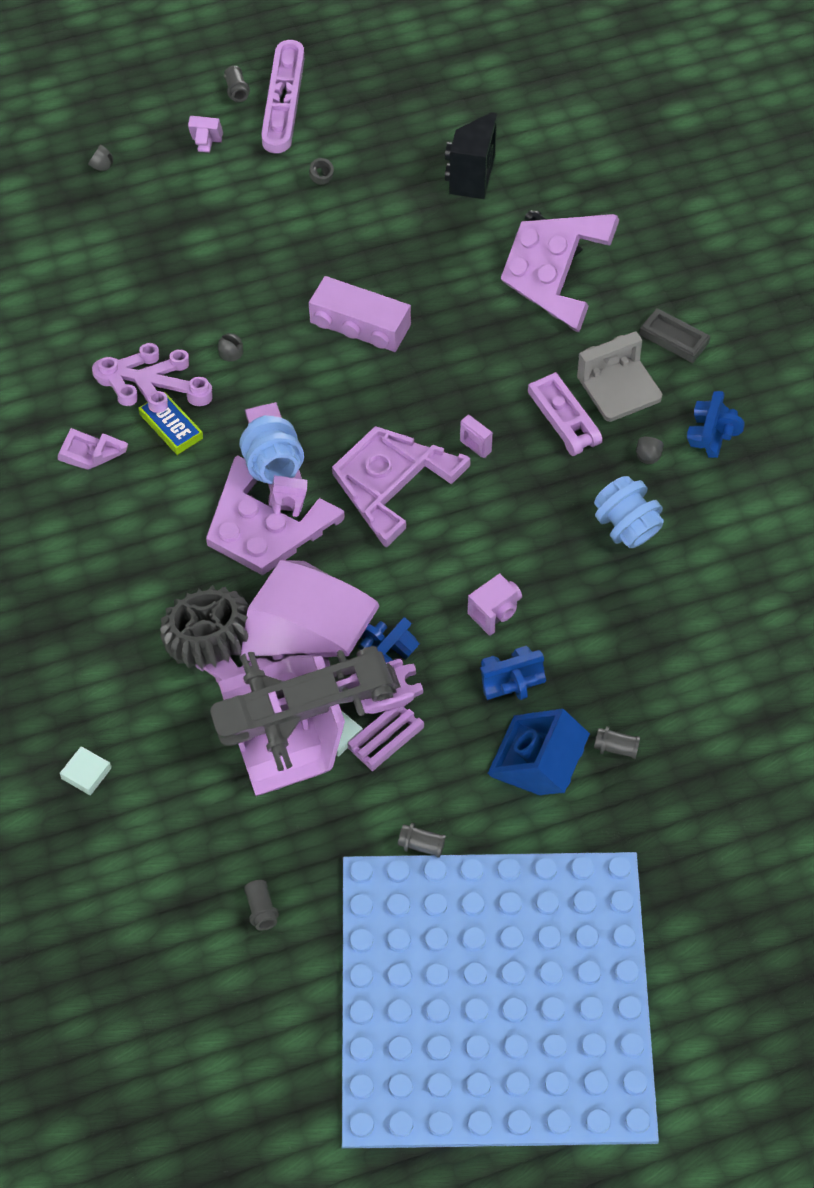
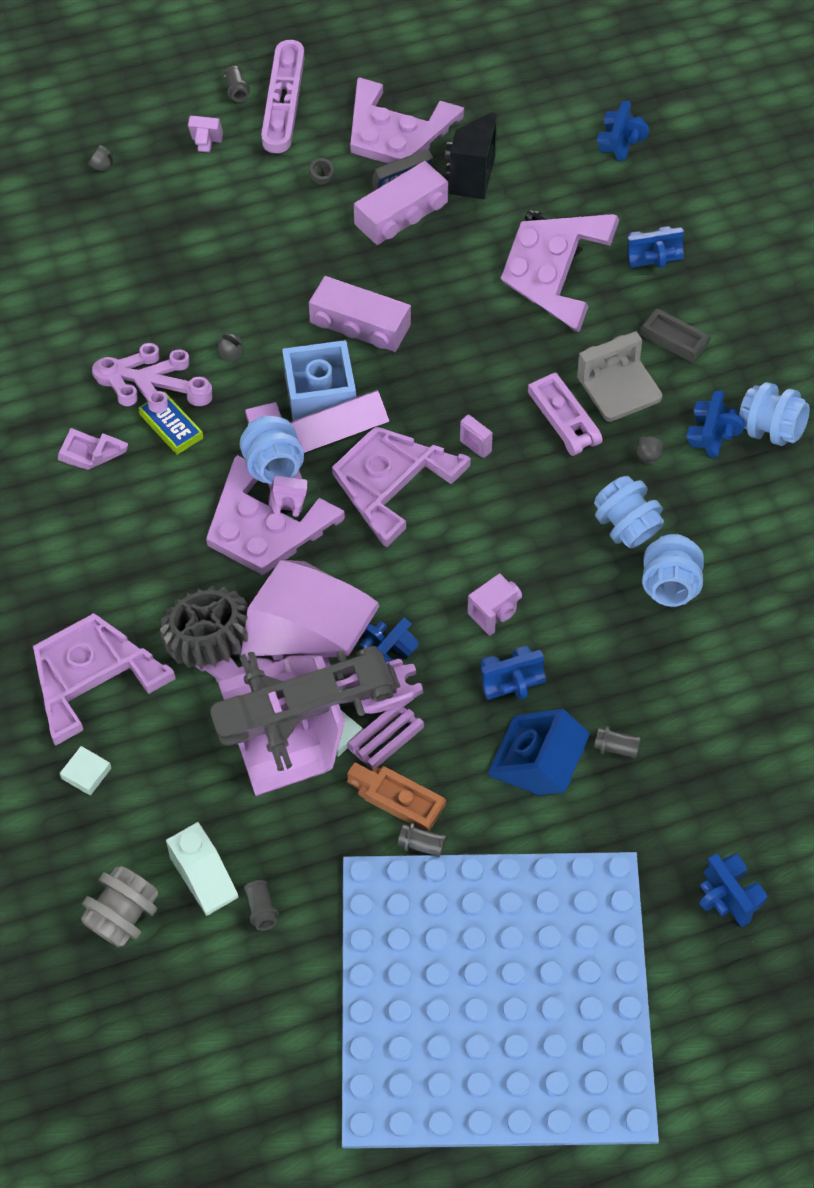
(83, 659): none -> lavender wing
(119, 906): none -> light grey piece
(201, 868): none -> light aqua slope
(317, 377): none -> light blue brick
(340, 421): none -> lavender tile
(392, 135): none -> lavender wing
(394, 169): none -> dark grey tile
(397, 795): none -> nougat hinge
(401, 202): none -> lavender brick
(621, 131): none -> blue hips
(655, 247): none -> blue hips
(673, 570): none -> light blue piece
(726, 894): none -> blue hips
(779, 415): none -> light blue piece

